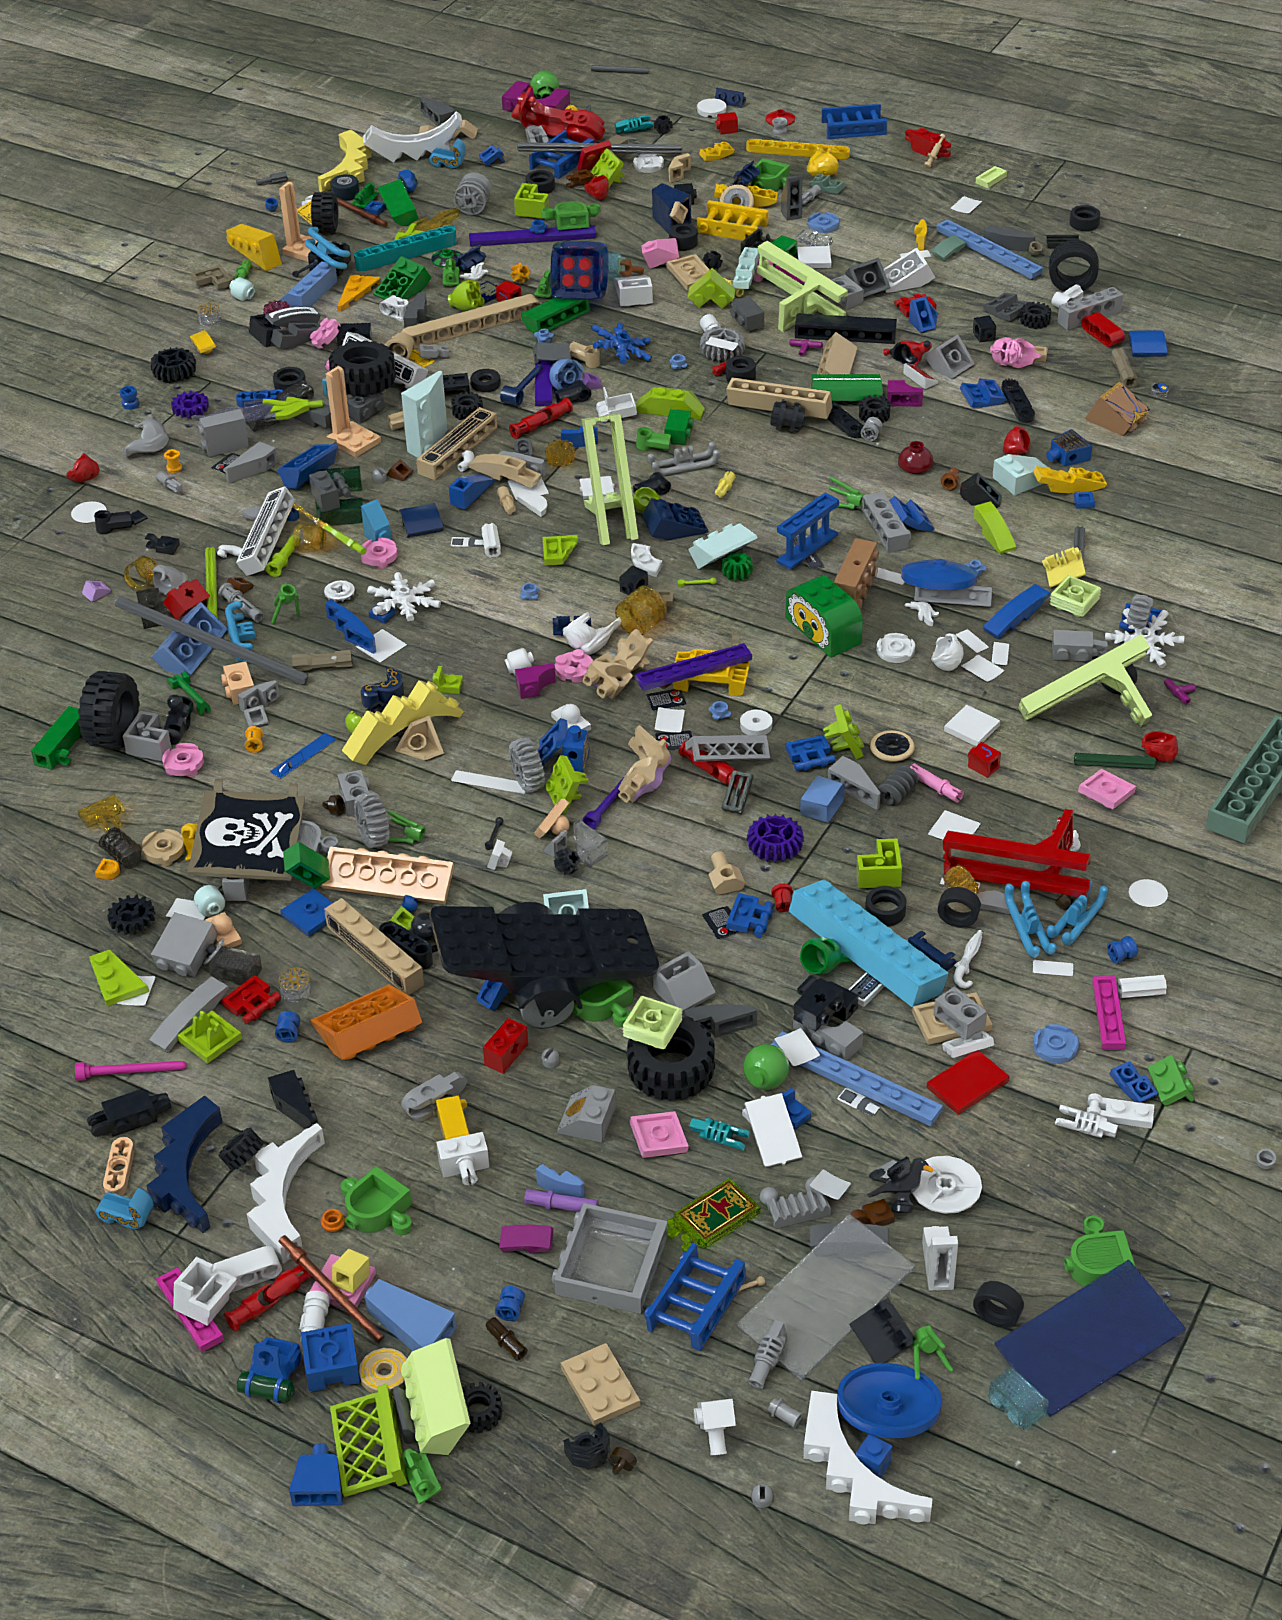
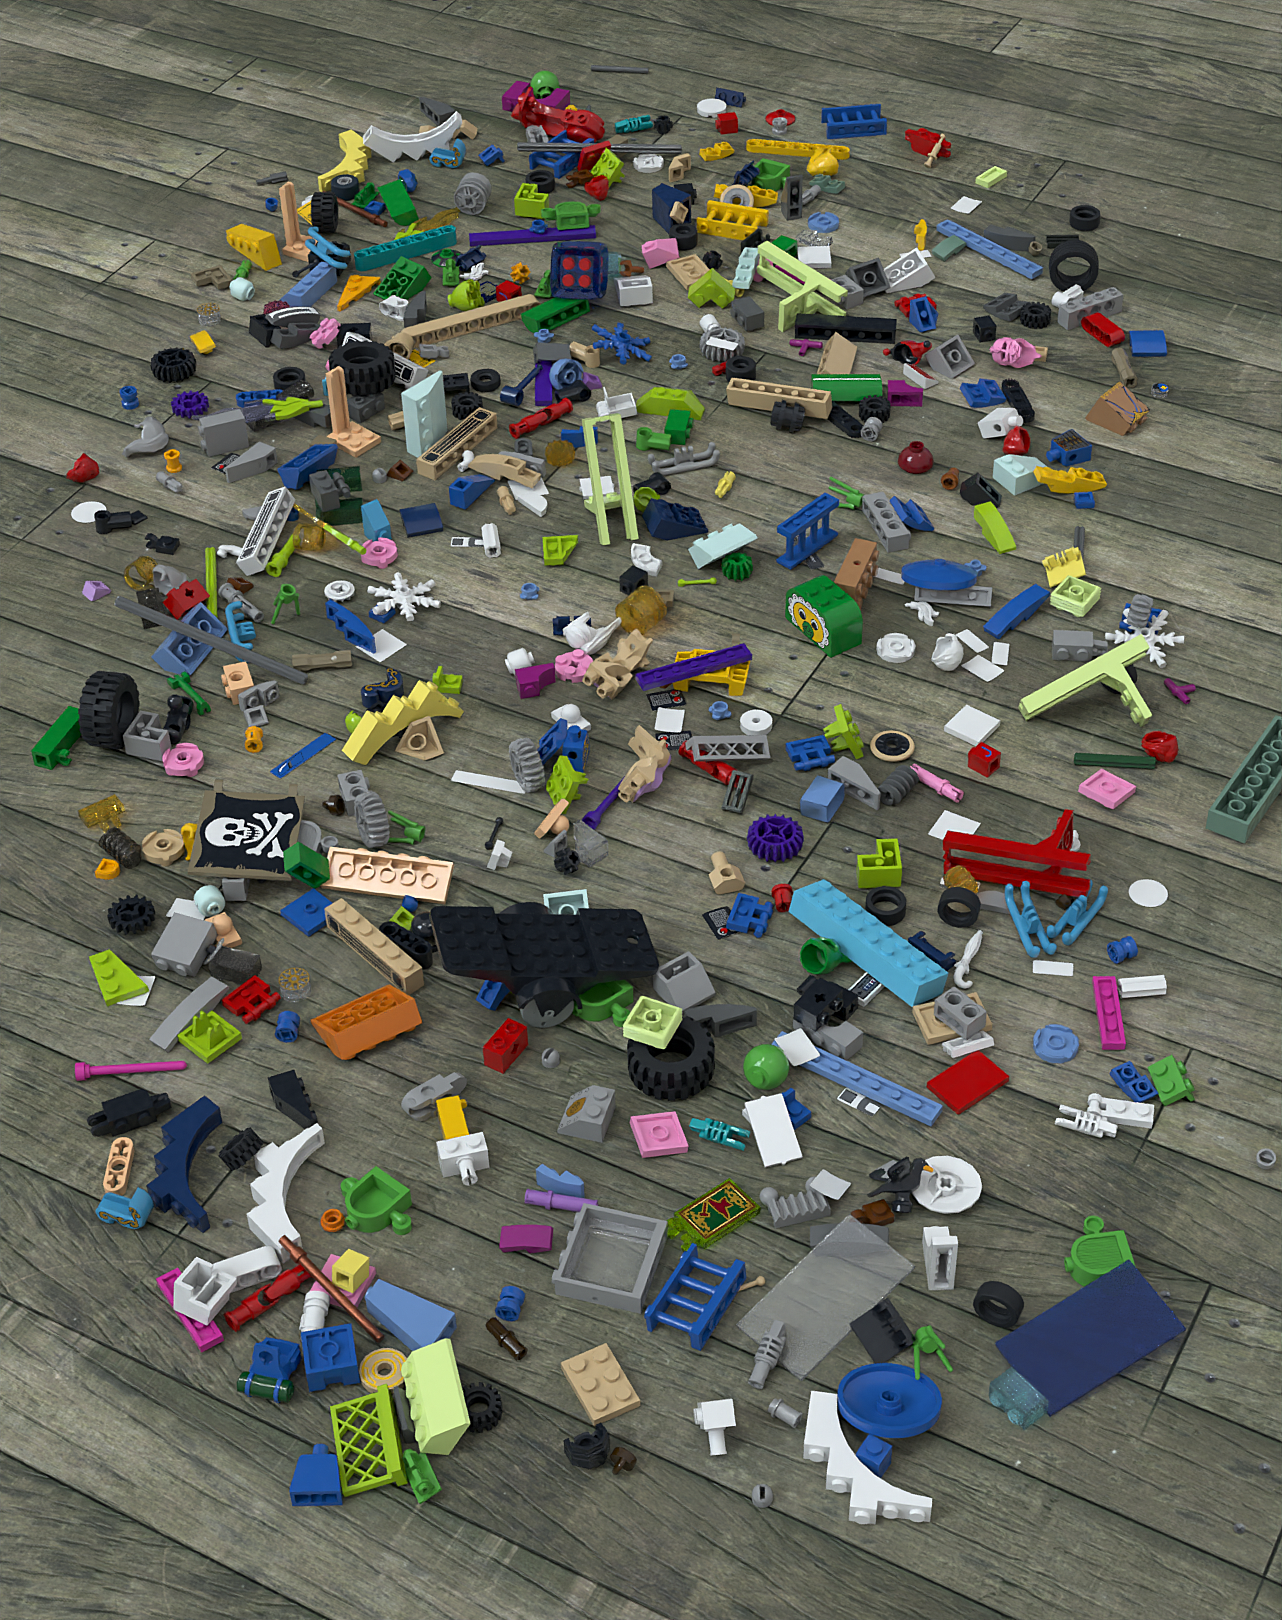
(999, 422): none -> white torso

